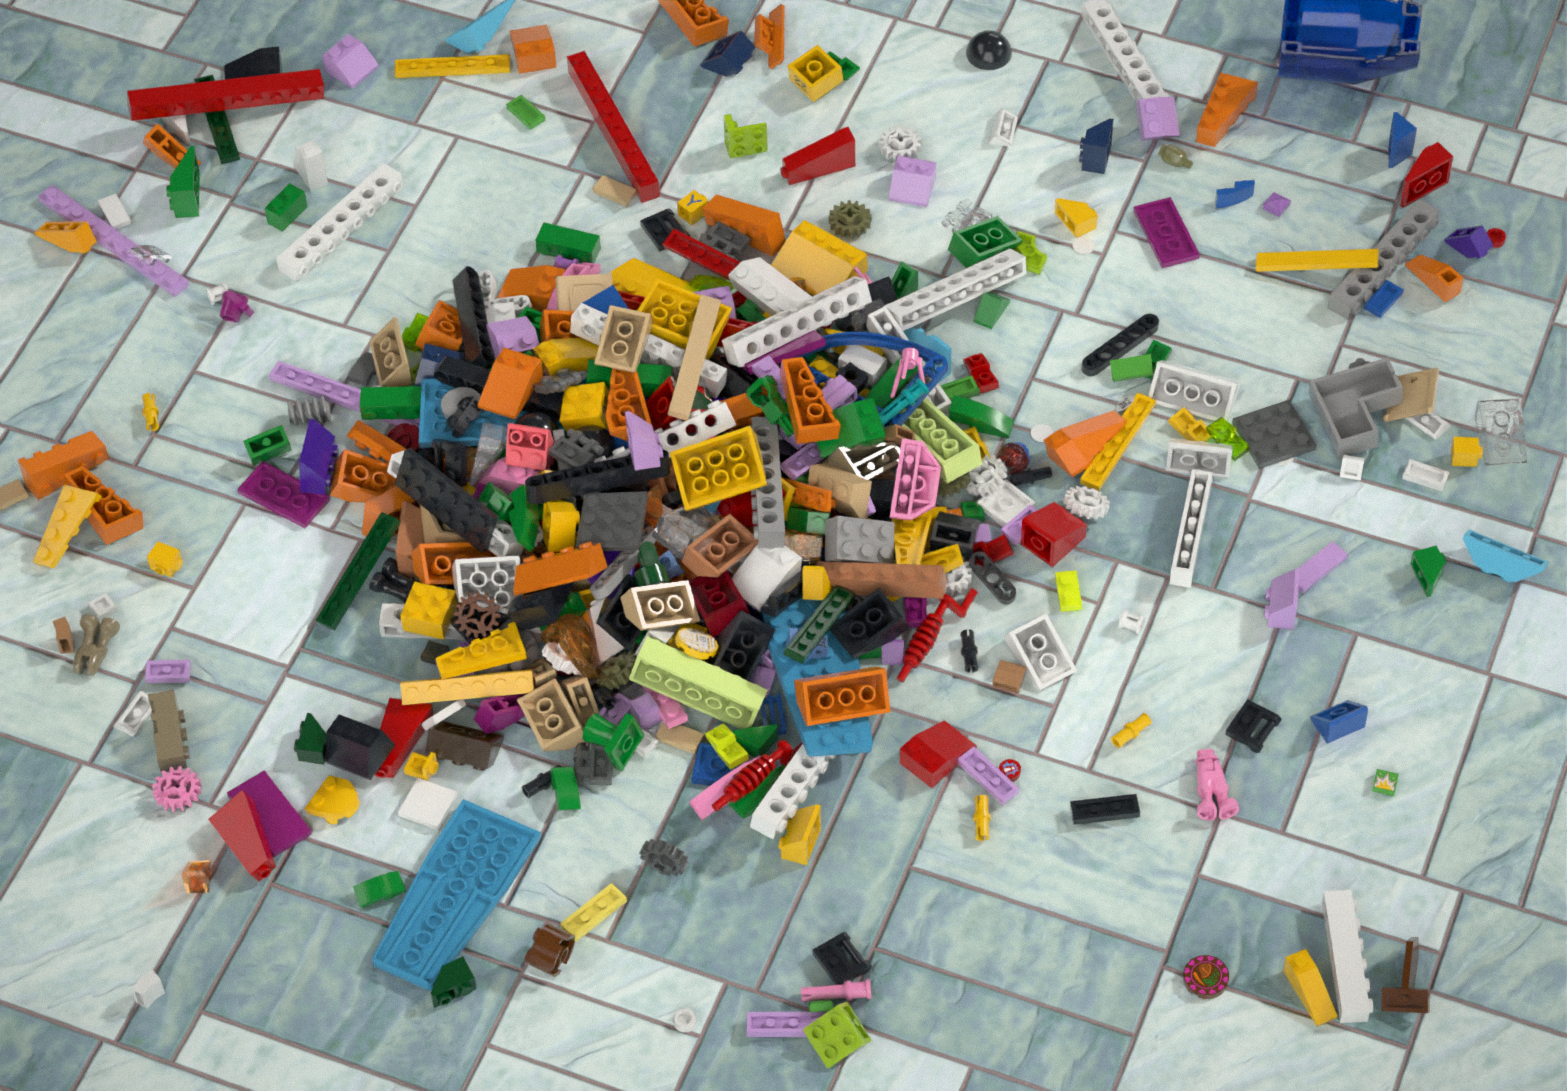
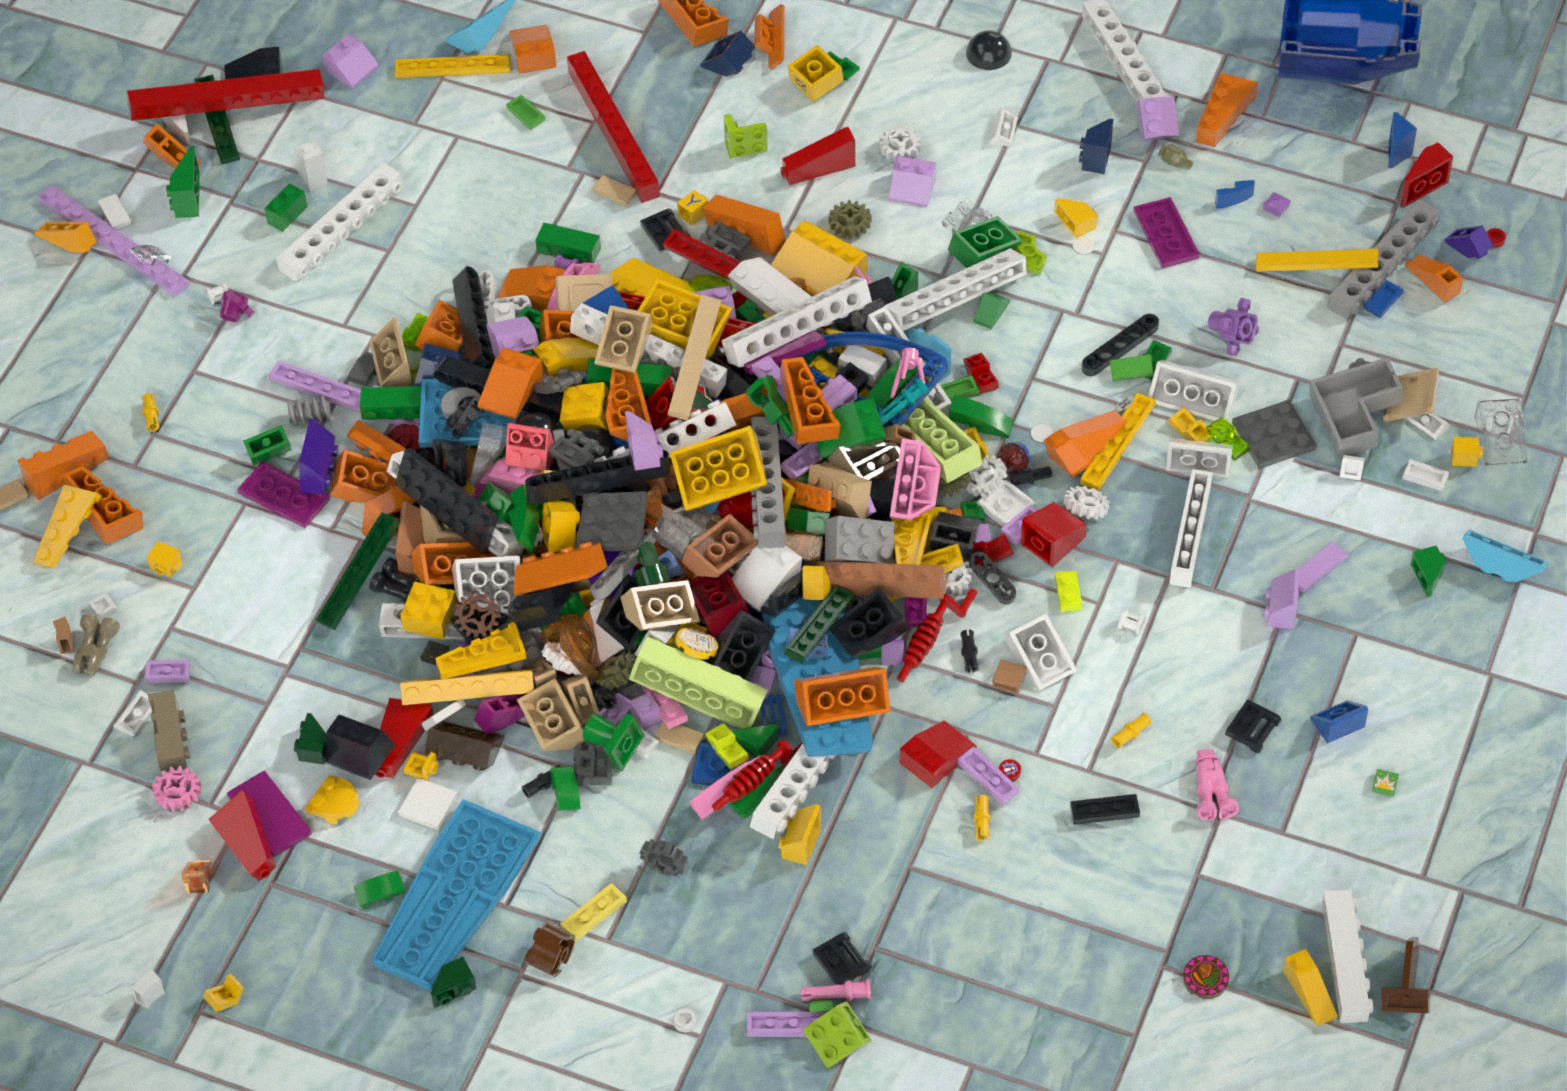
(224, 995): none -> yellow bracket
(1235, 325): none -> medium lavender piece

